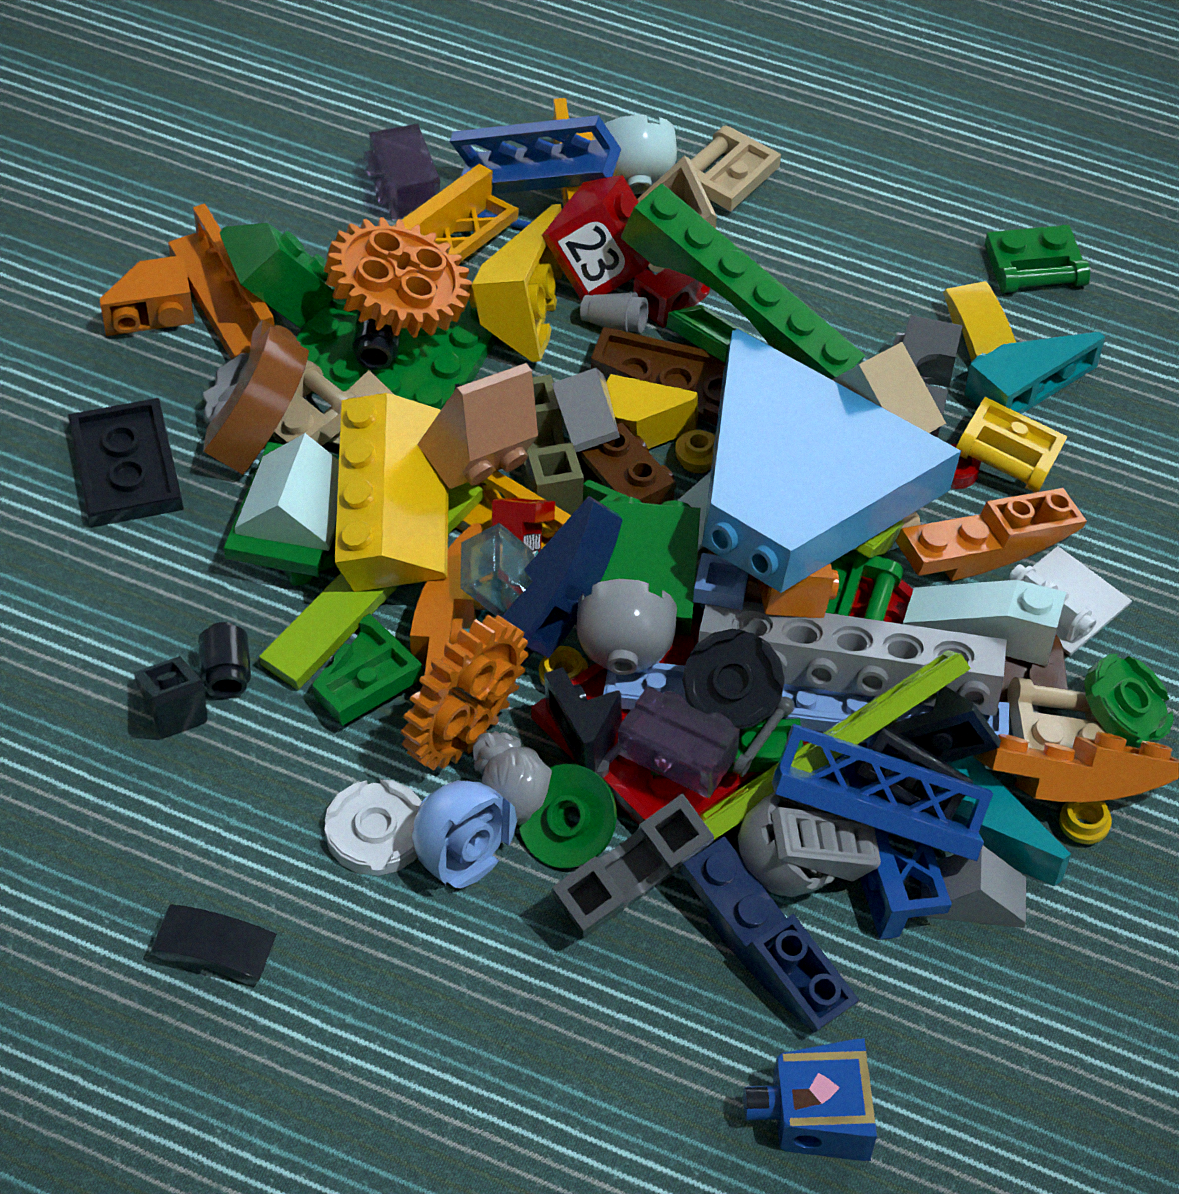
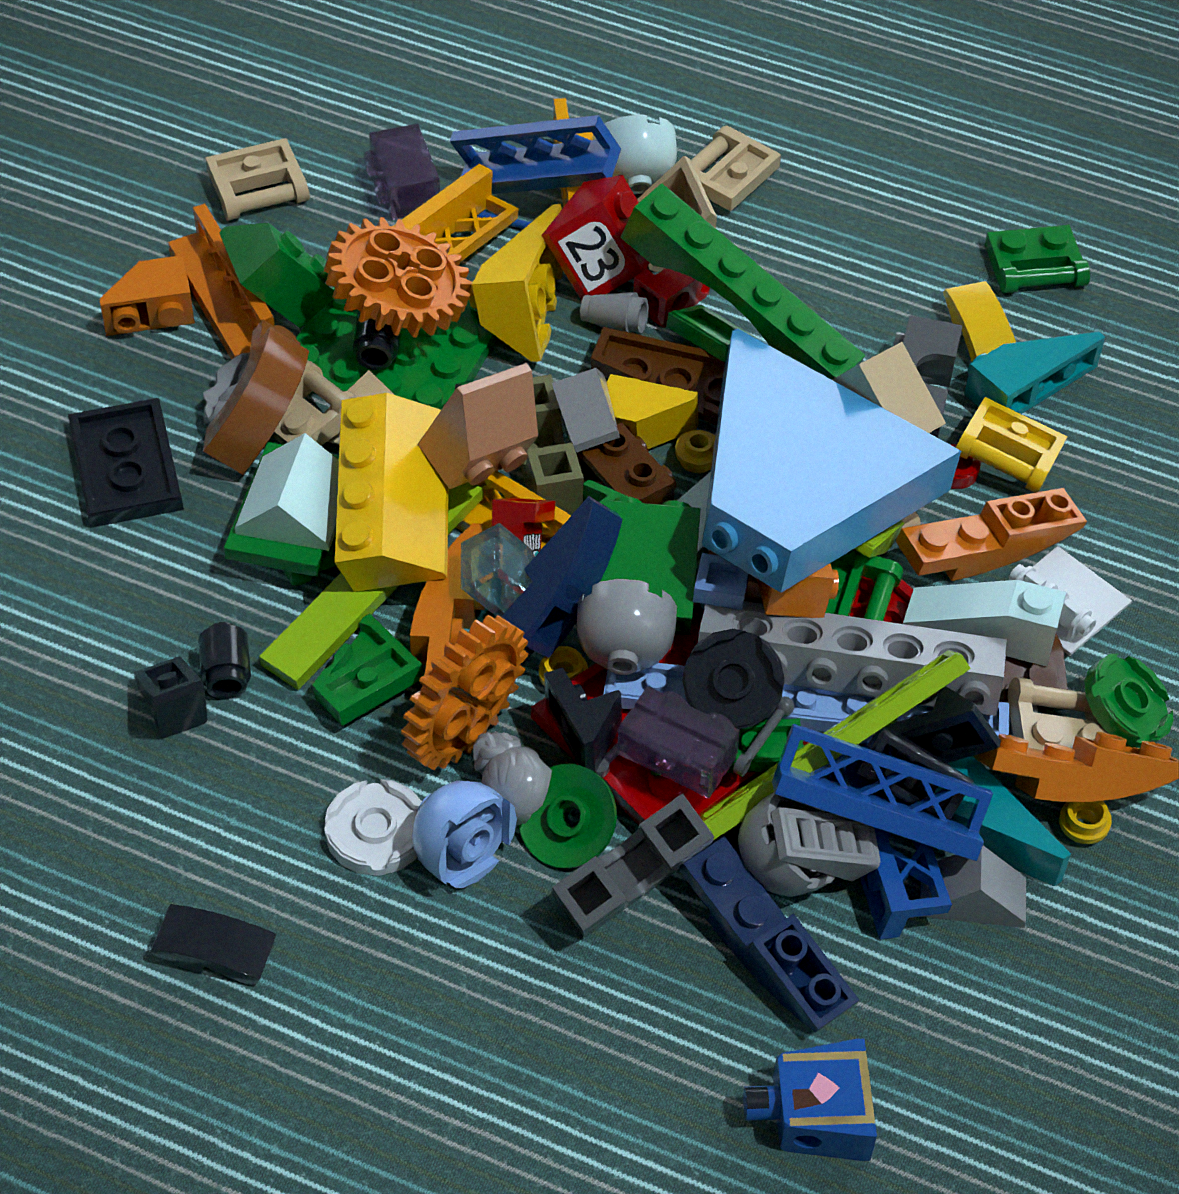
(256, 168): none -> tan plate

